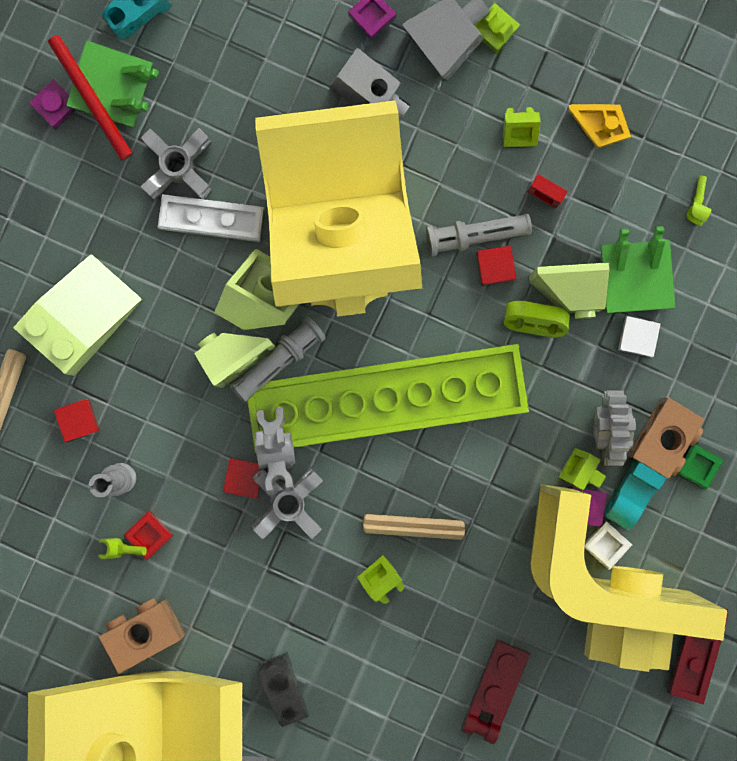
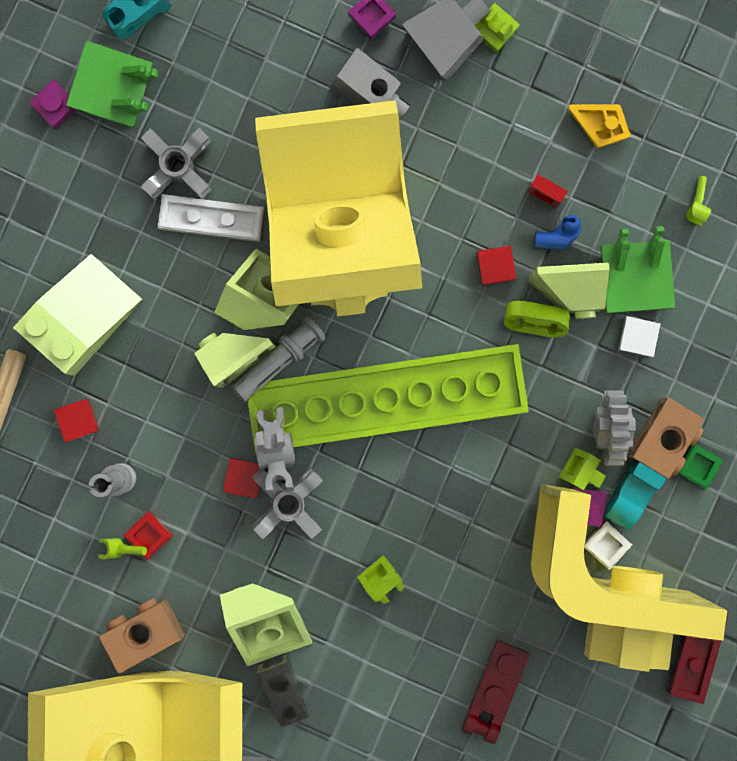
(90, 97): red bar -> none
(263, 623): none -> yellowish green slope
(414, 527): tan axle -> none
(459, 232): light grey pin -> none
(521, 128): lime tile -> none
(561, 237): none -> blue arm

